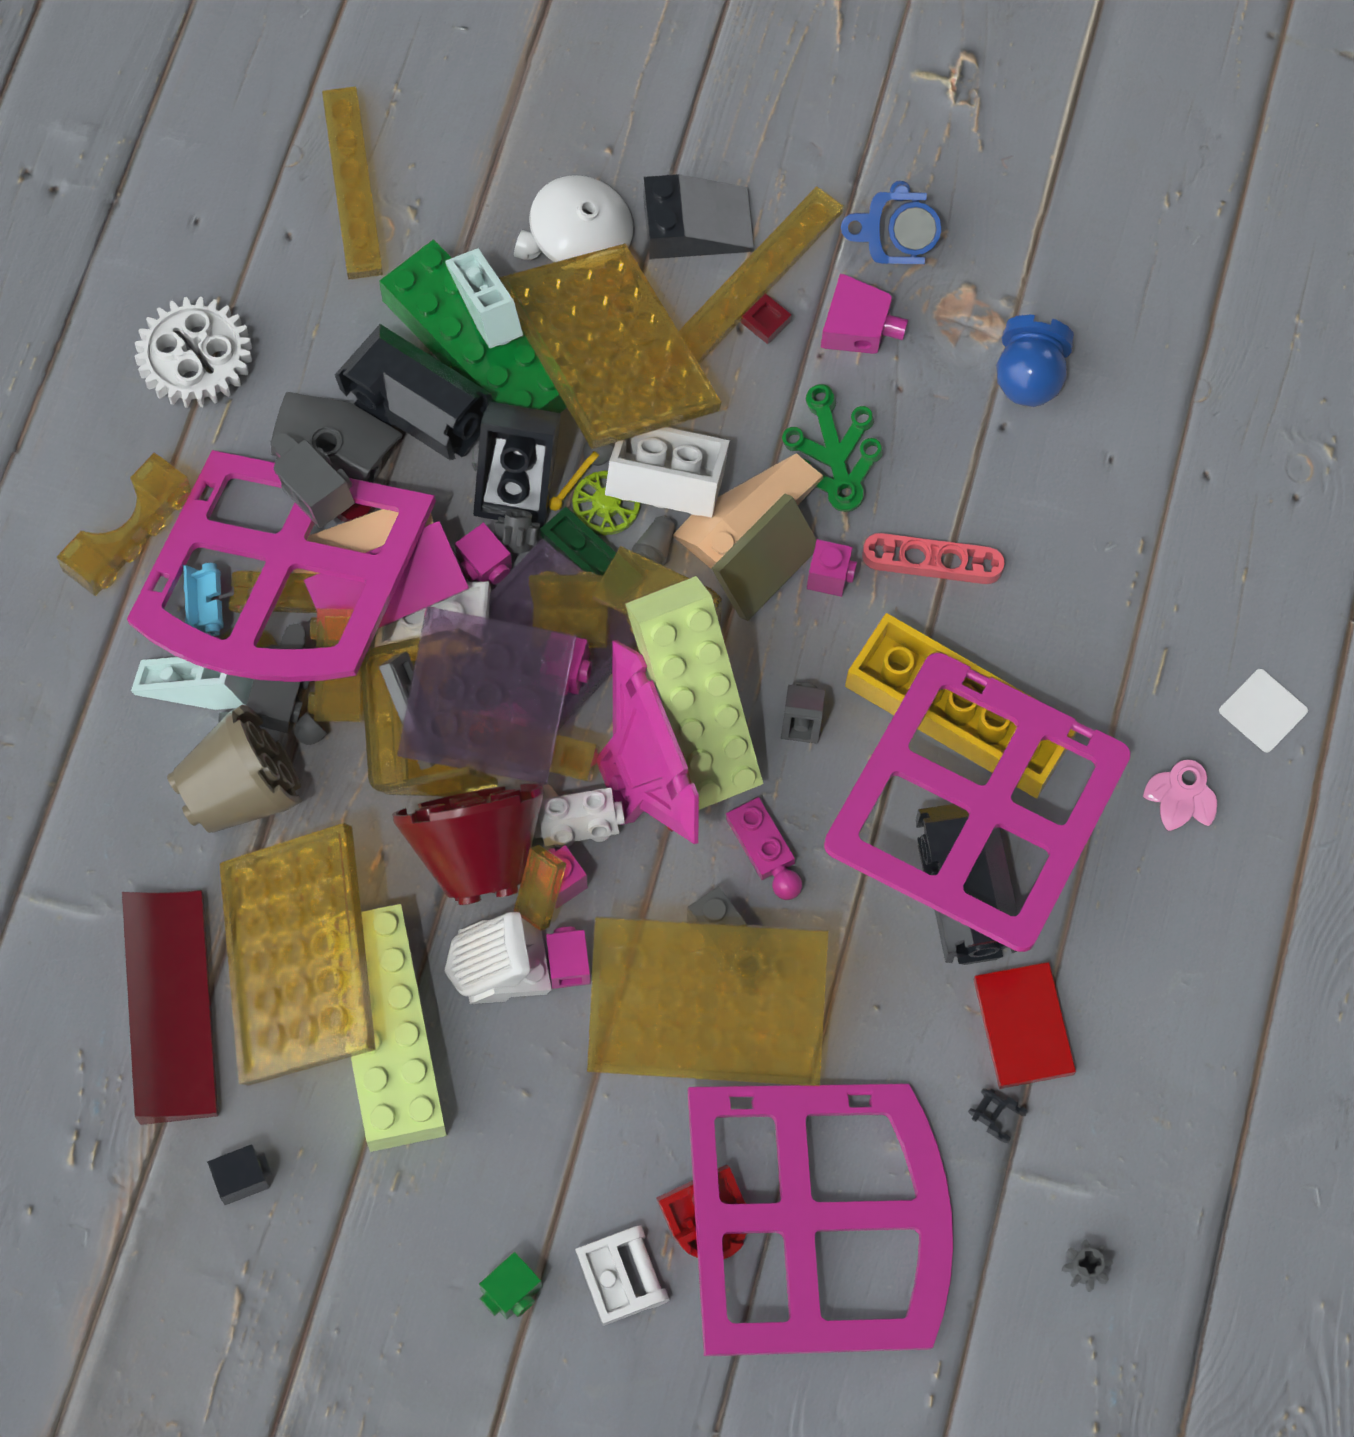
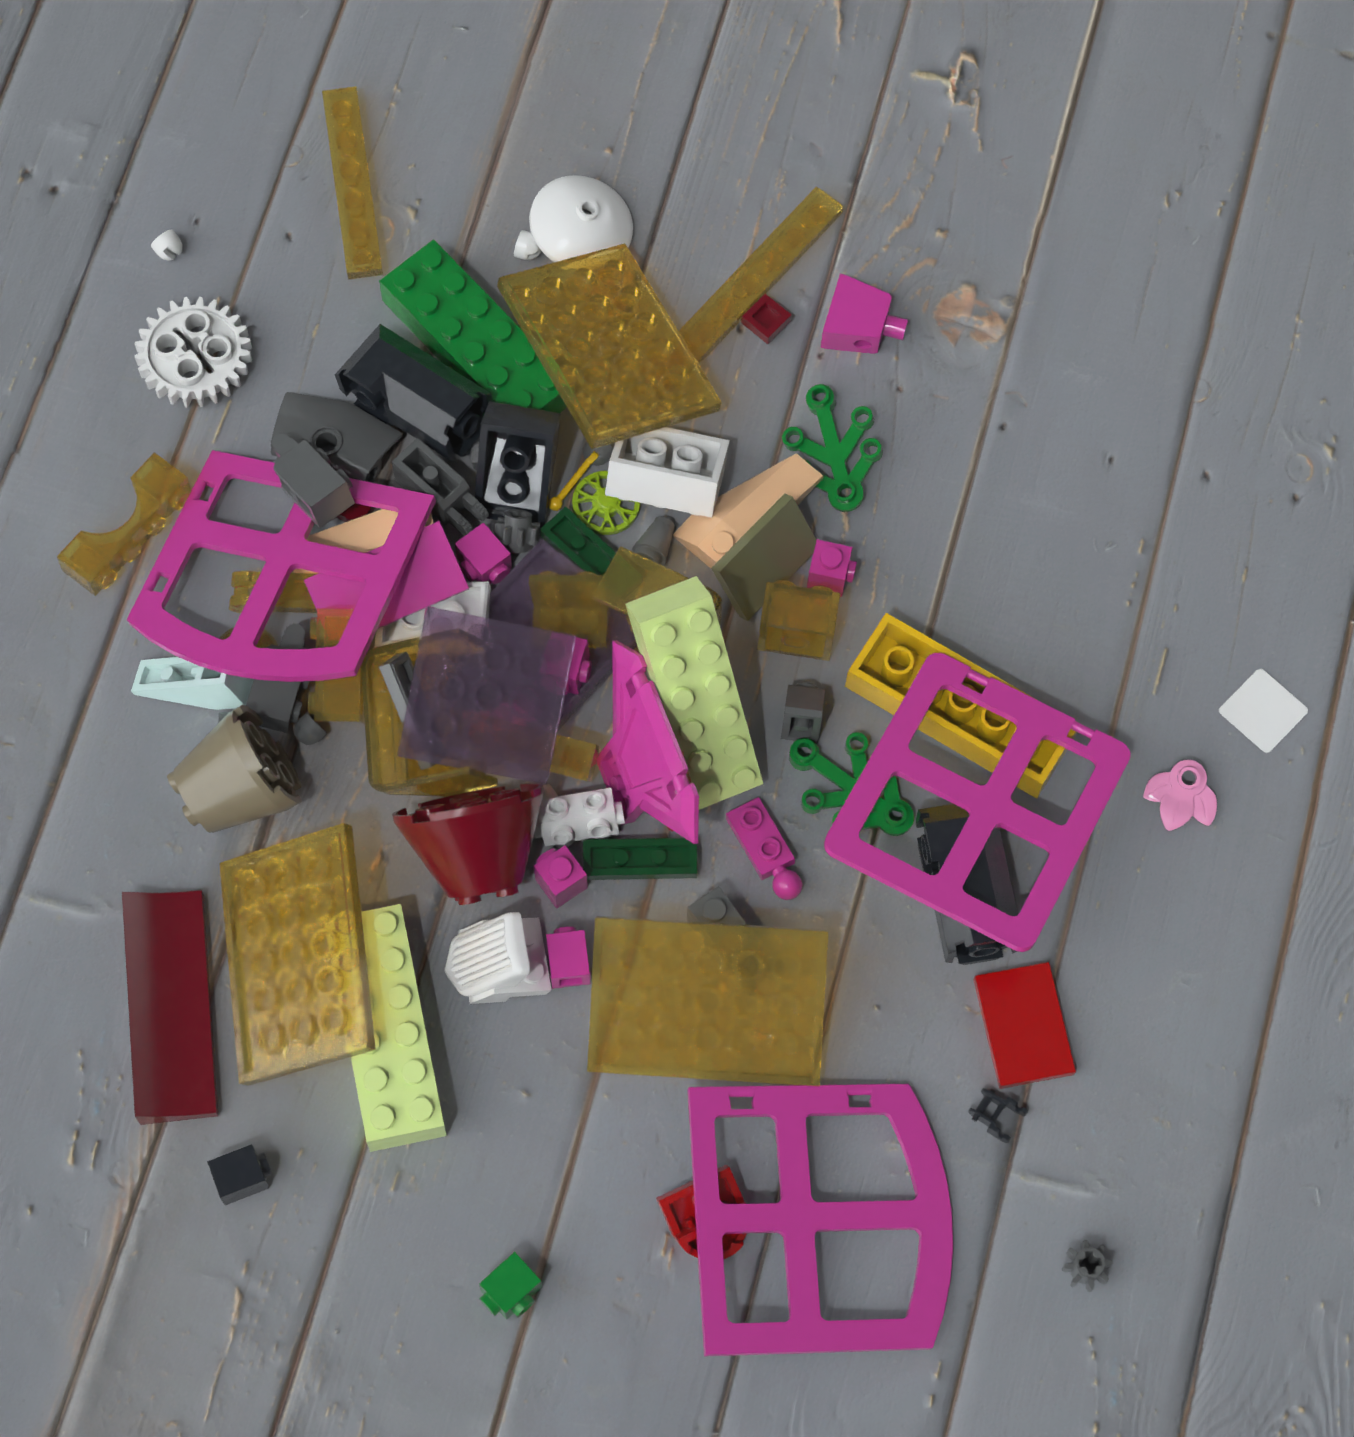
(167, 245): none -> white hinge
(199, 589): medium azure hinge -> none
(425, 472): none -> dark grey hinge
(485, 298): light aqua slope -> none
(540, 887): clear yellow tile -> none
(609, 1279): white plate -> none
(639, 859): none -> dark green plate
(695, 217): slope -> none
(798, 620): none -> clear yellow brick
(880, 814): none -> green plant
(912, 226): blue piece -> none
(933, 553): coral beam -> none
(1033, 360): blue tile -> none

